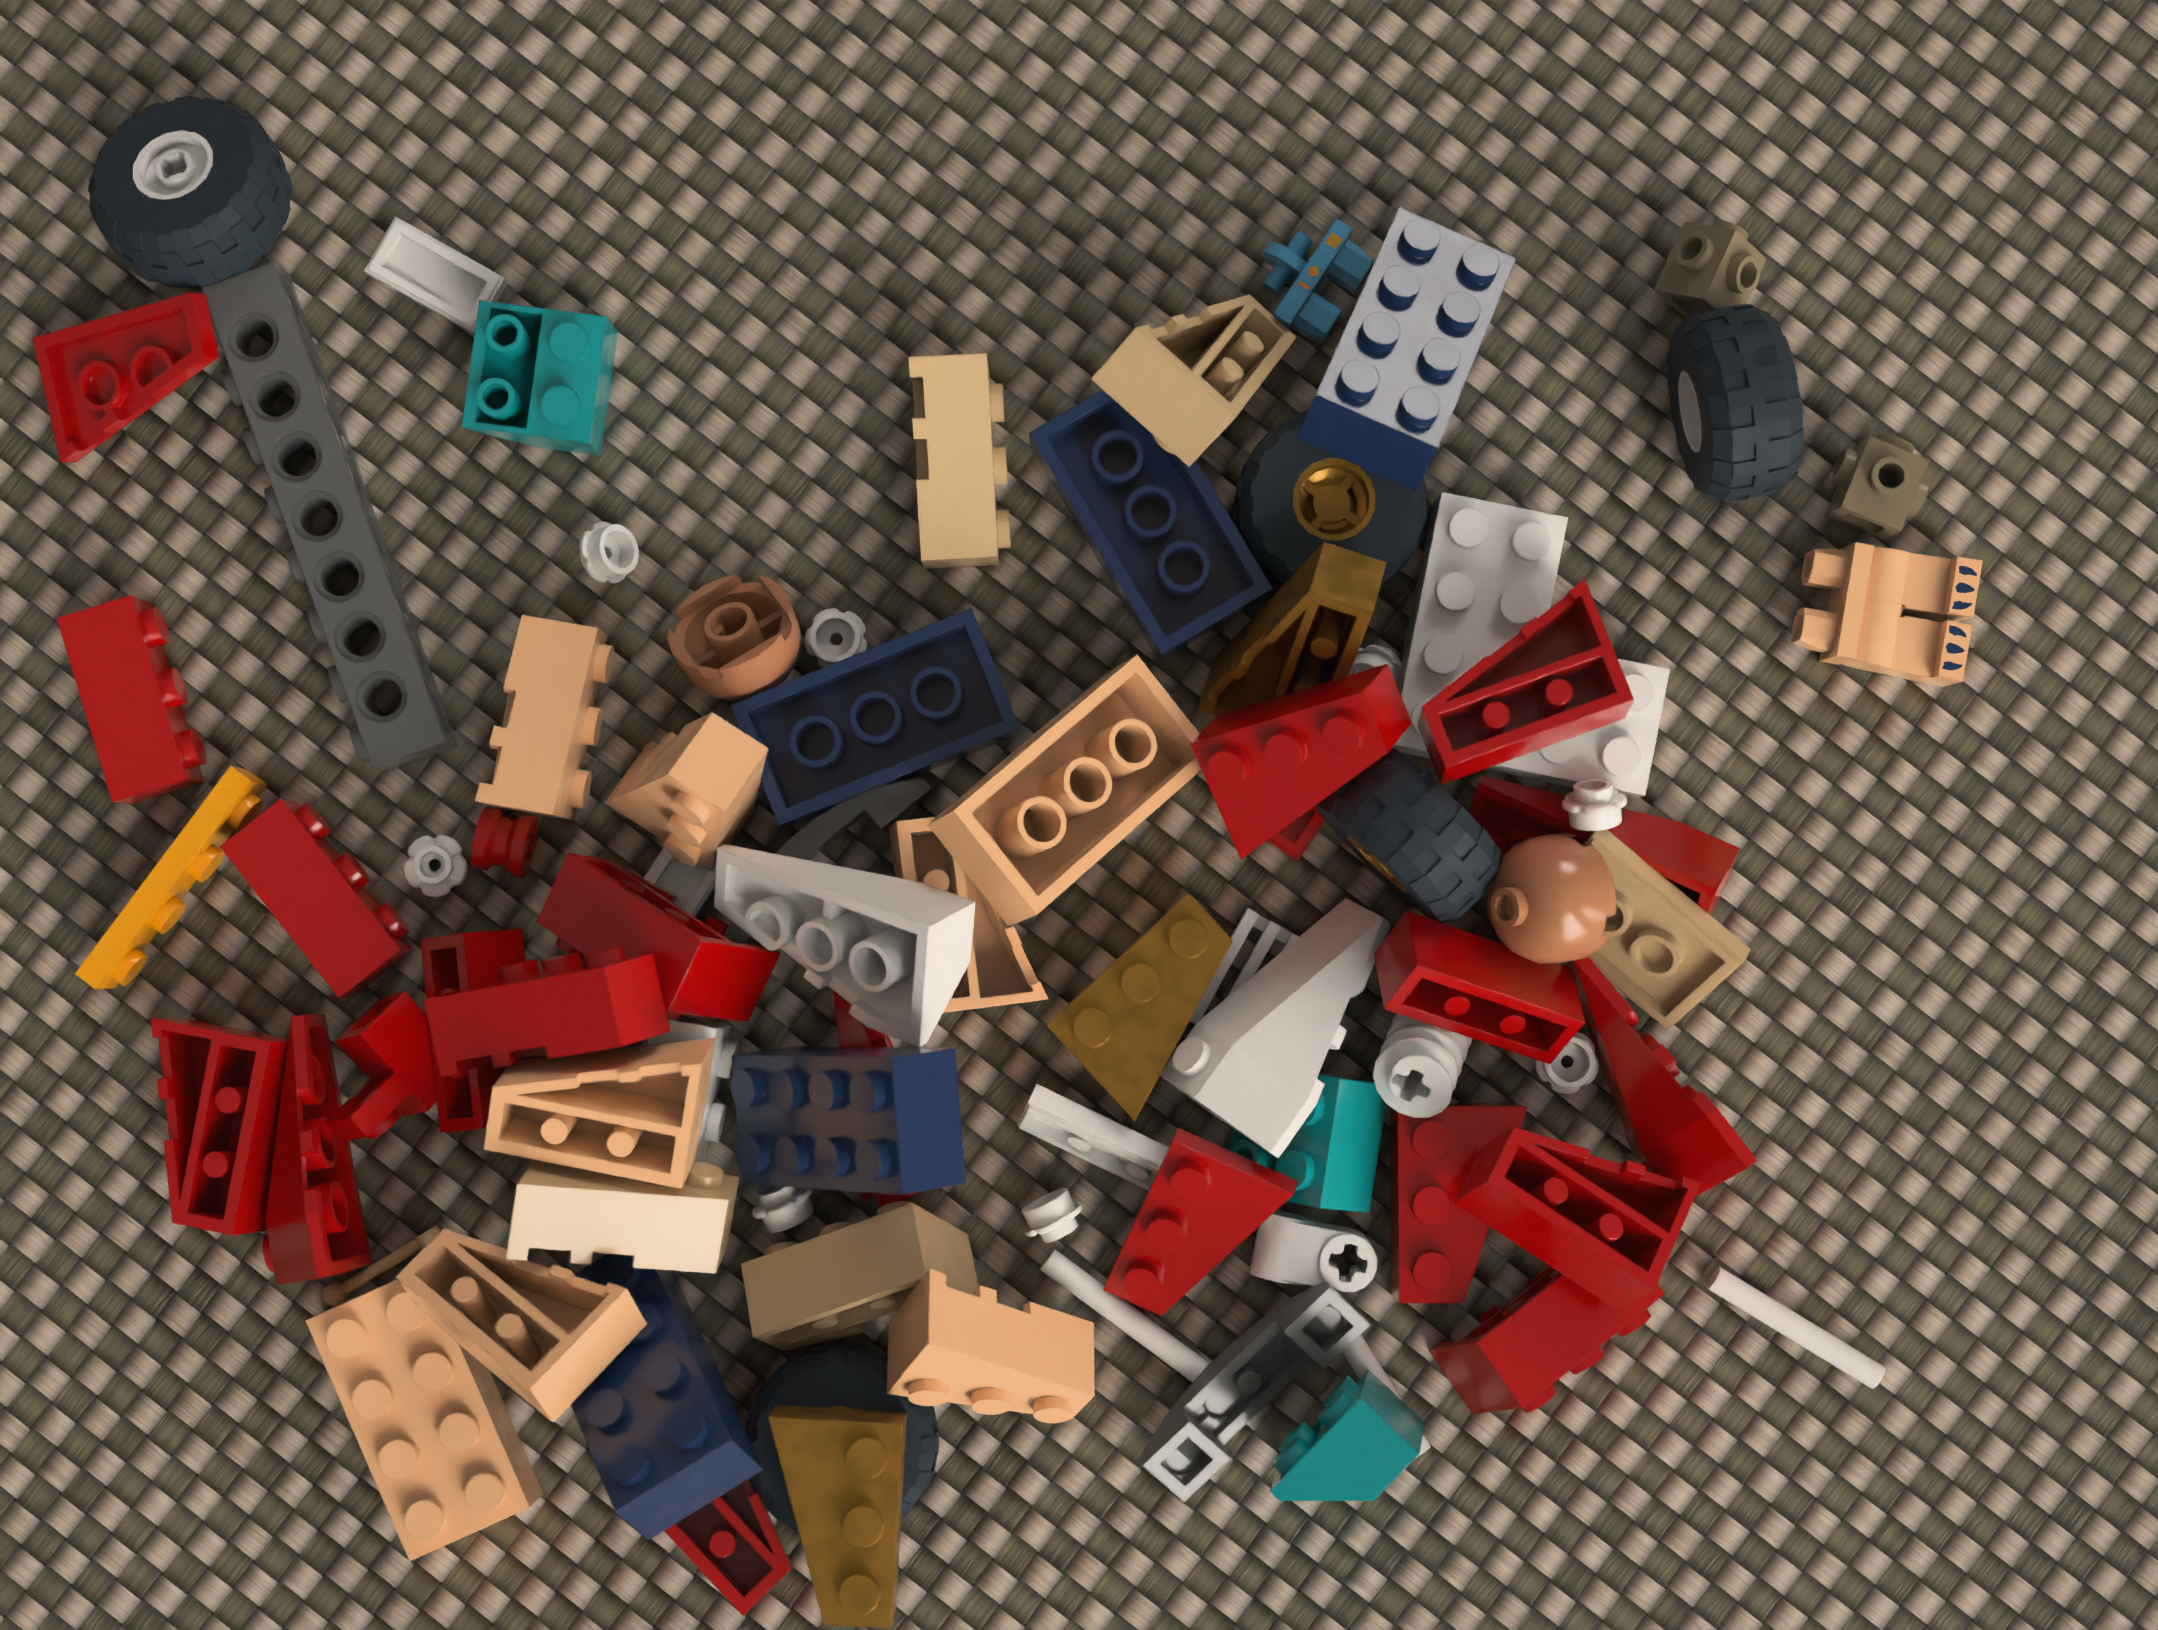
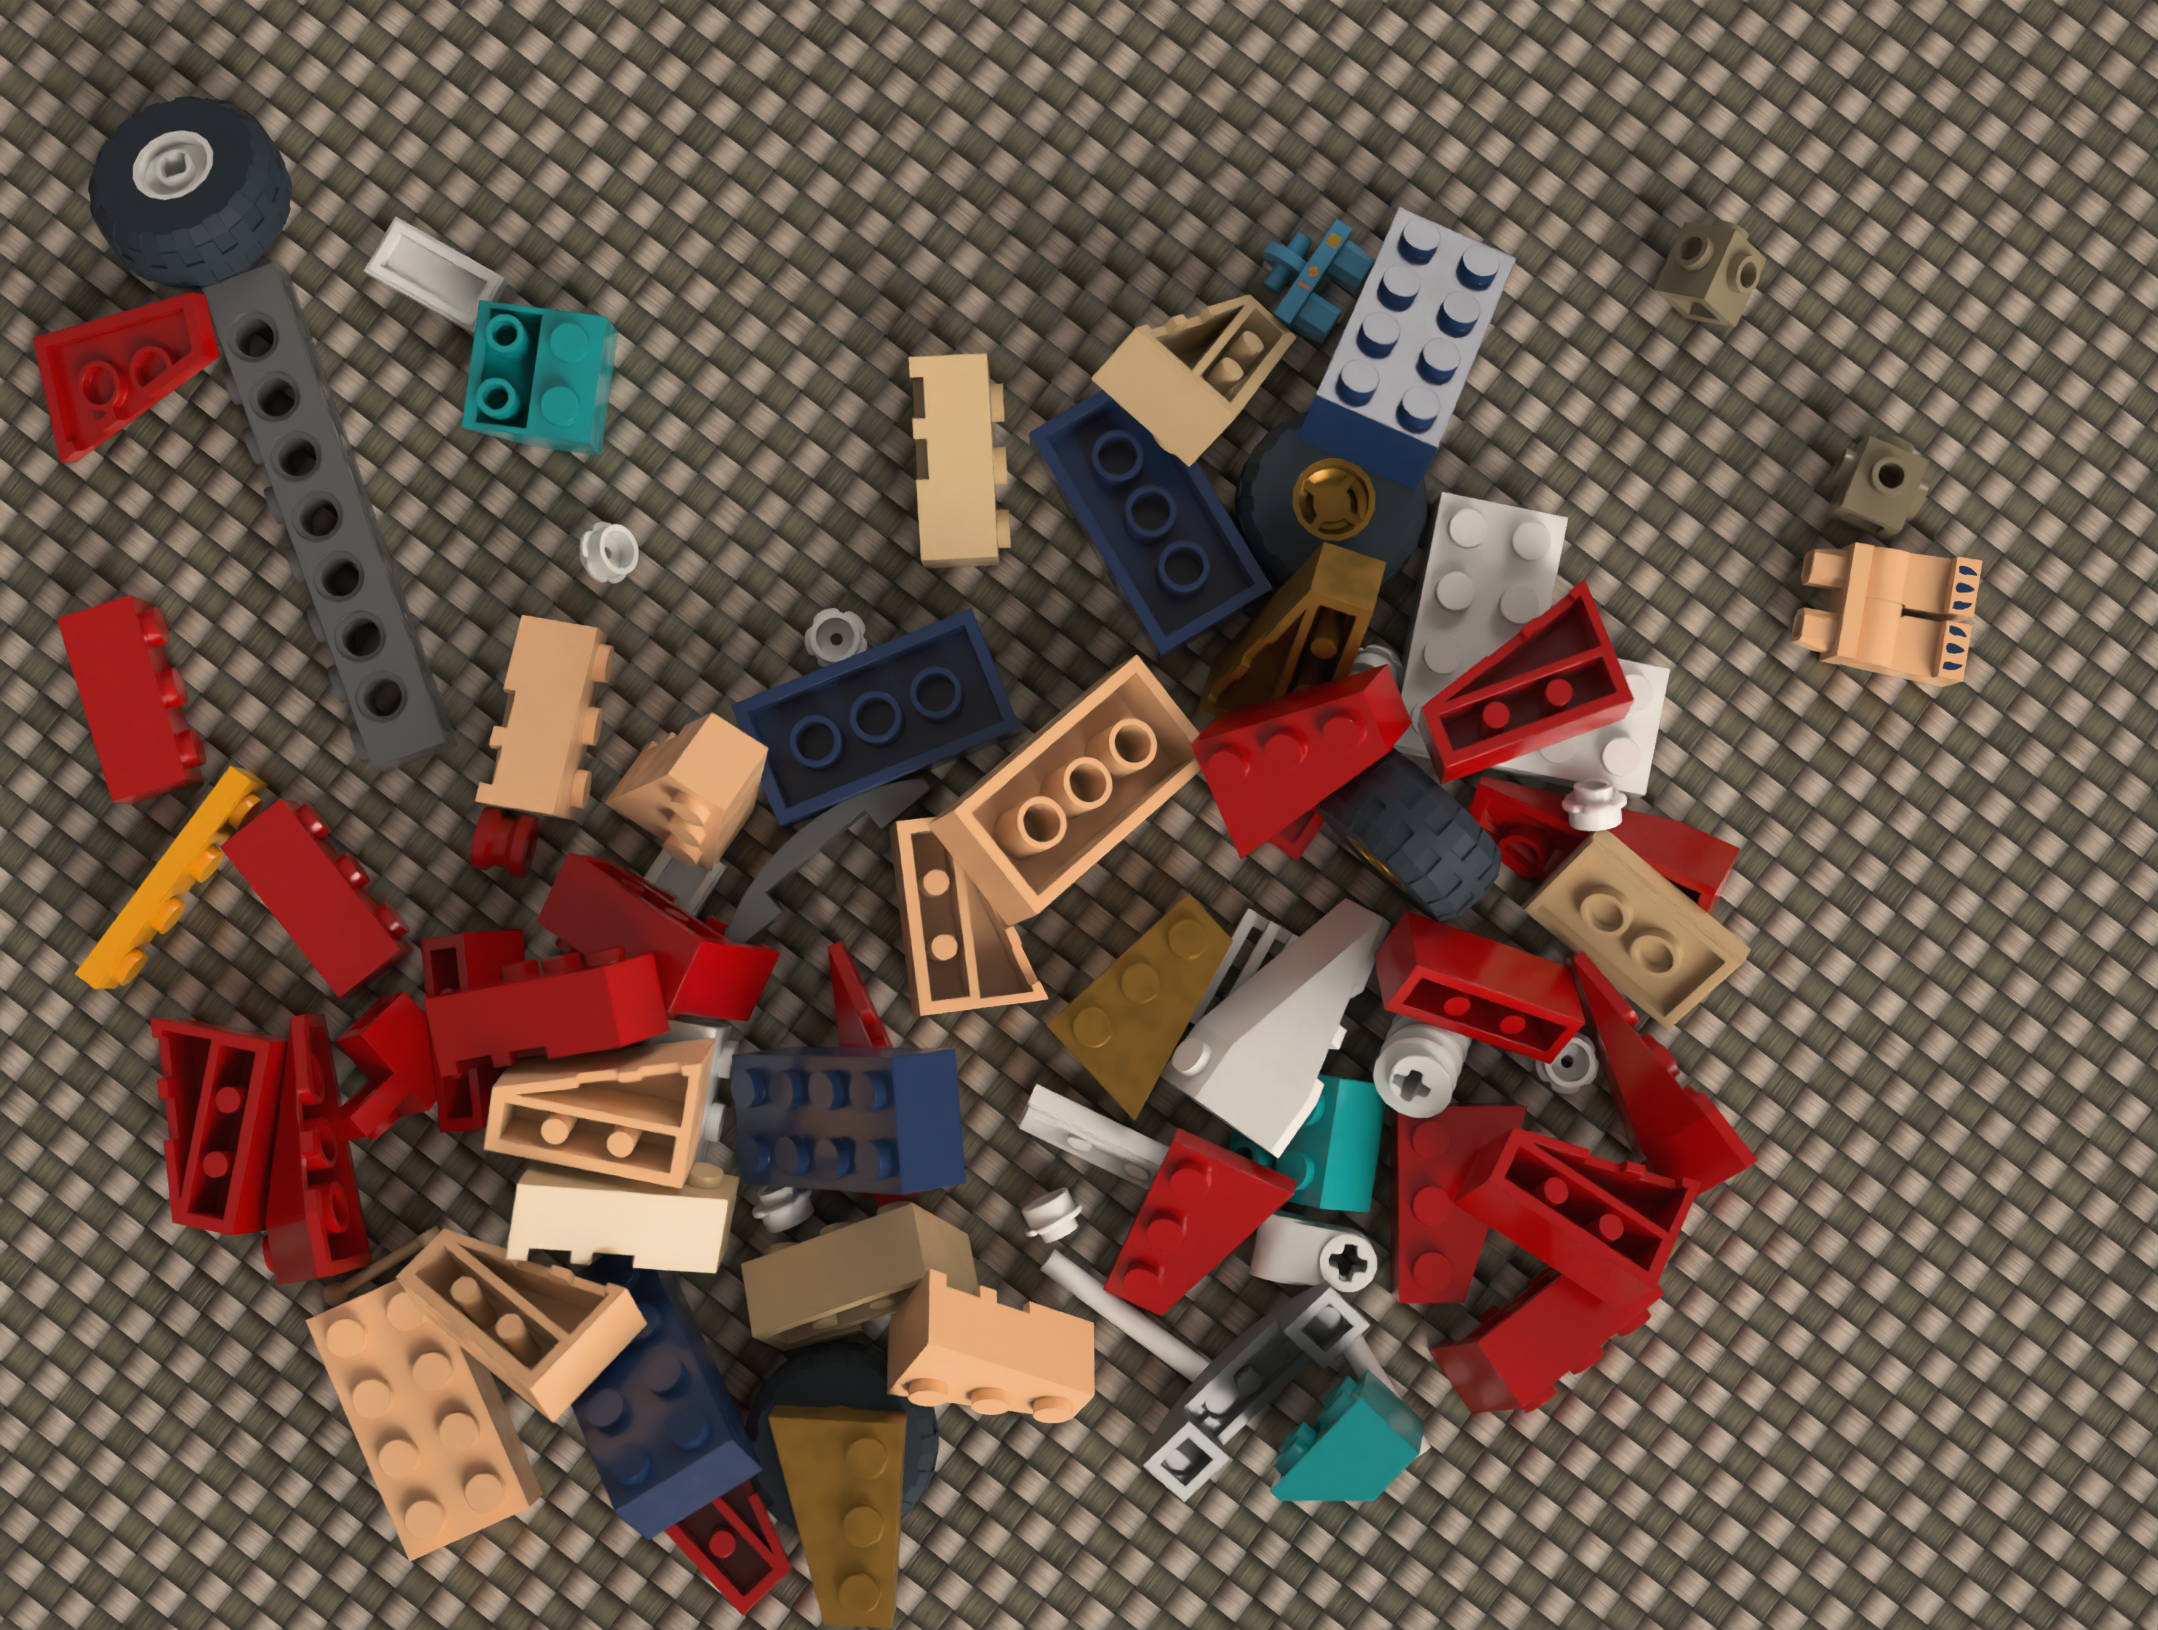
(452, 868): white plate -> none
(736, 638): nougat cylinder -> none
(868, 936): white wedge -> none
(1551, 899): nougat cylinder -> none
(1735, 403): black wheel -> none
(1796, 1327): white bar -> none

